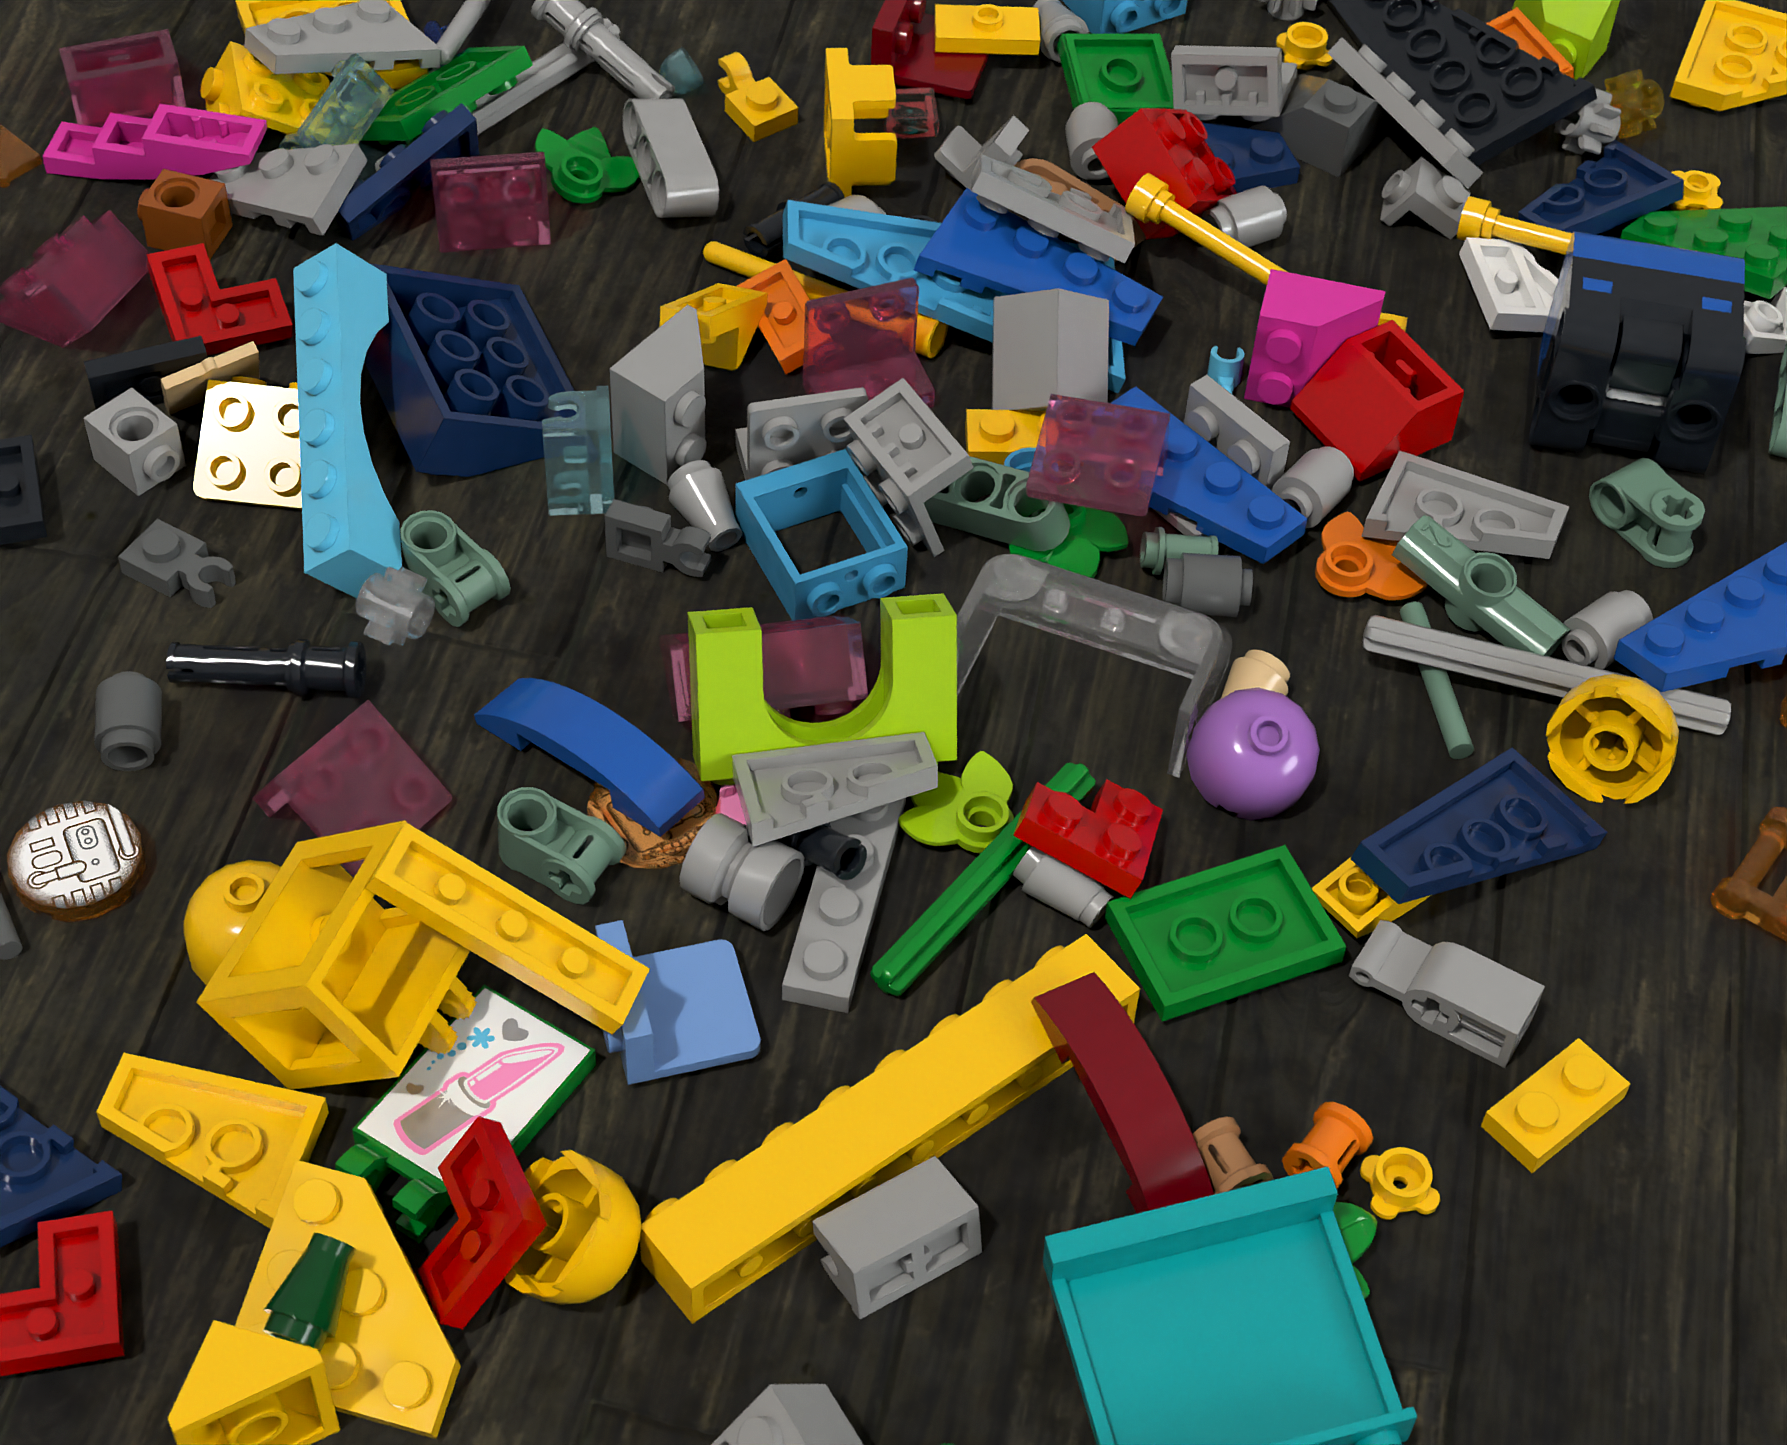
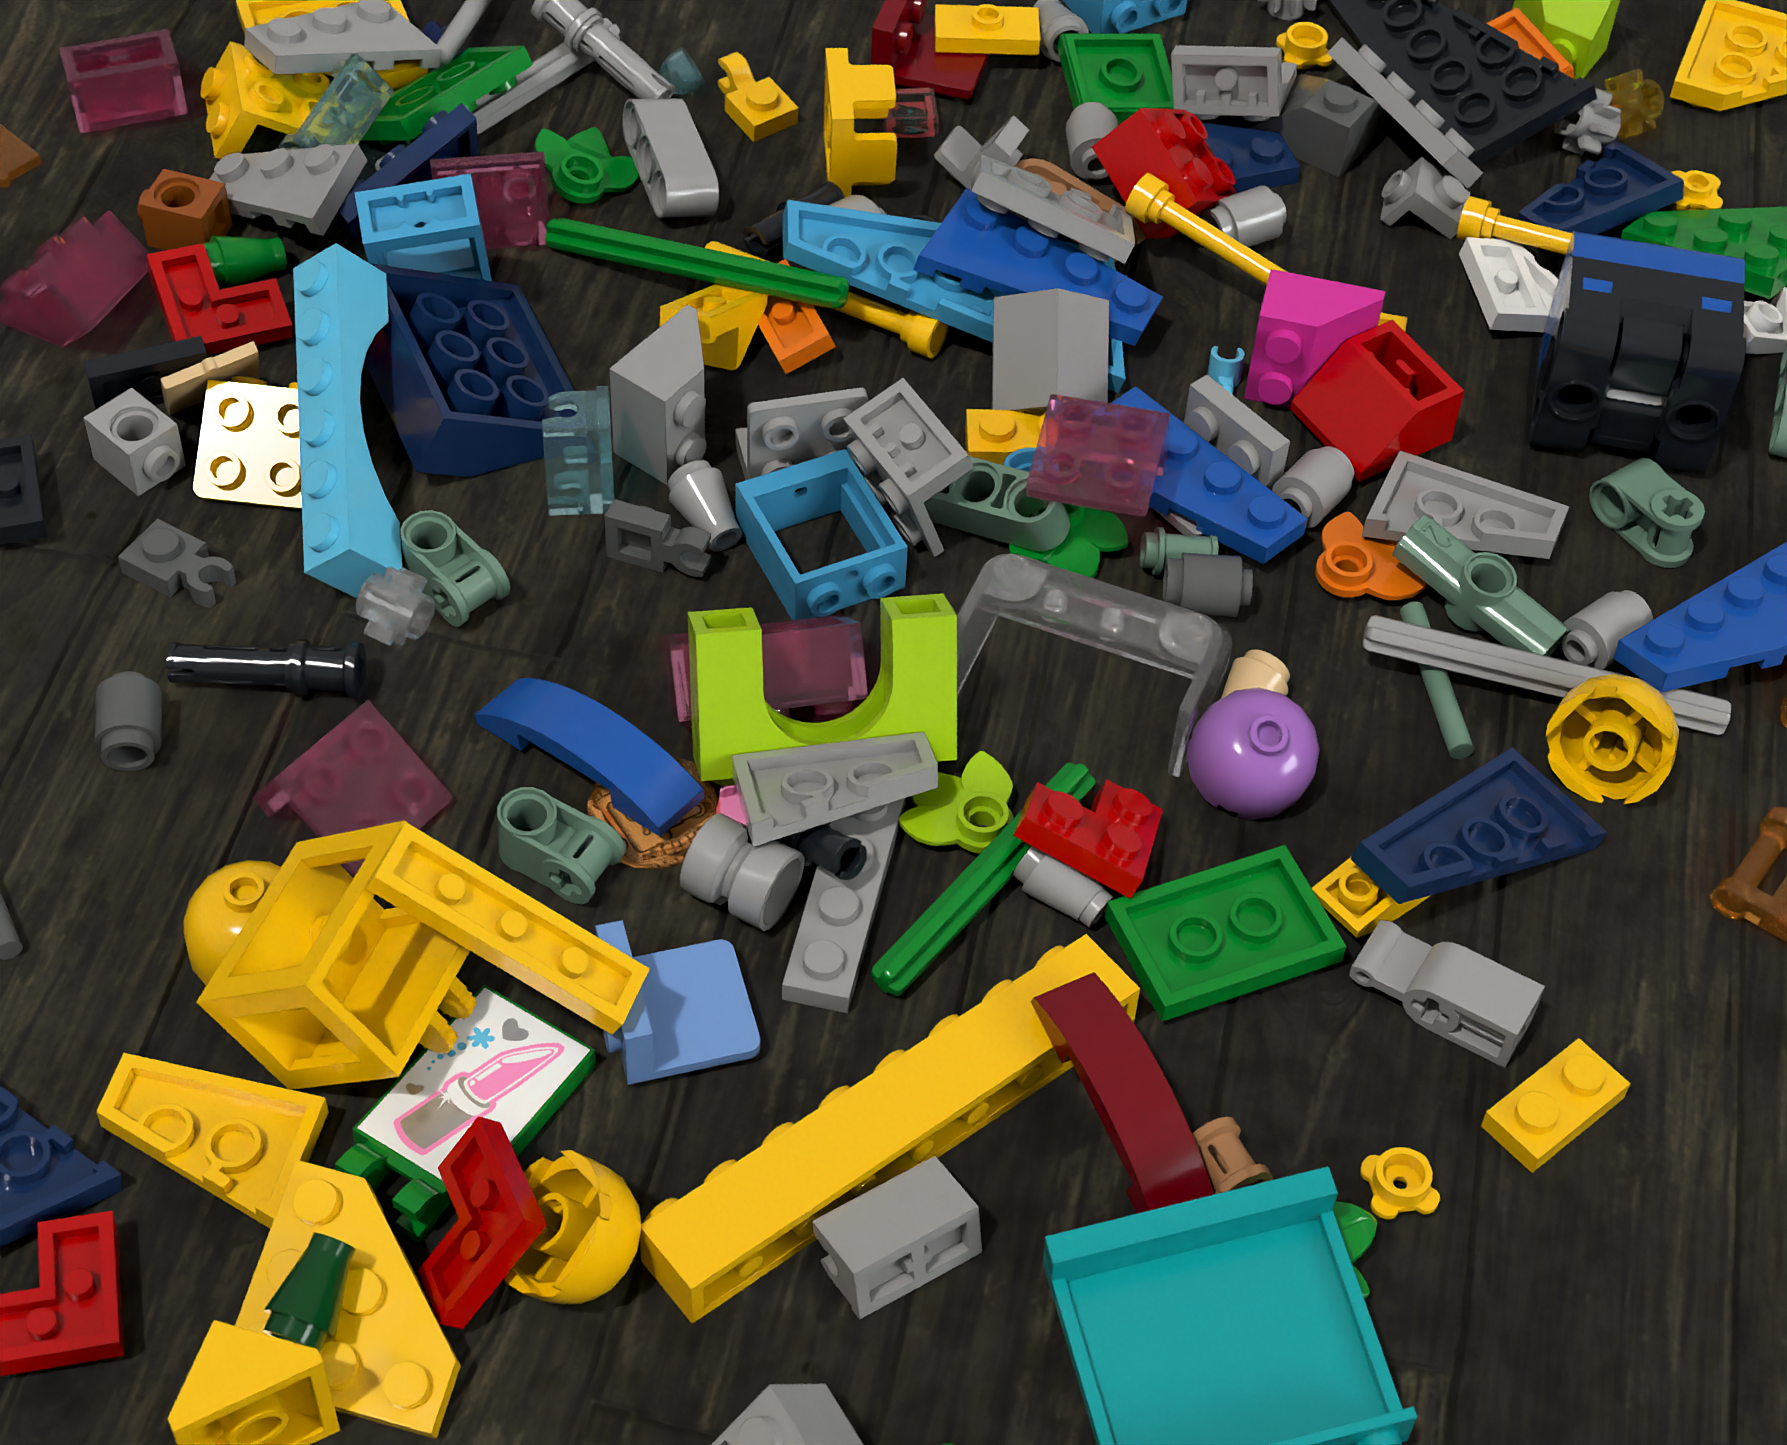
(76, 860): tile -> none
(142, 147): dark pink slope -> none
(244, 259): none -> green cone
(451, 233): none -> dark azure window
(698, 263): none -> green axle
(864, 341): clear pink bracket -> none
(1331, 1142): orange bush -> none

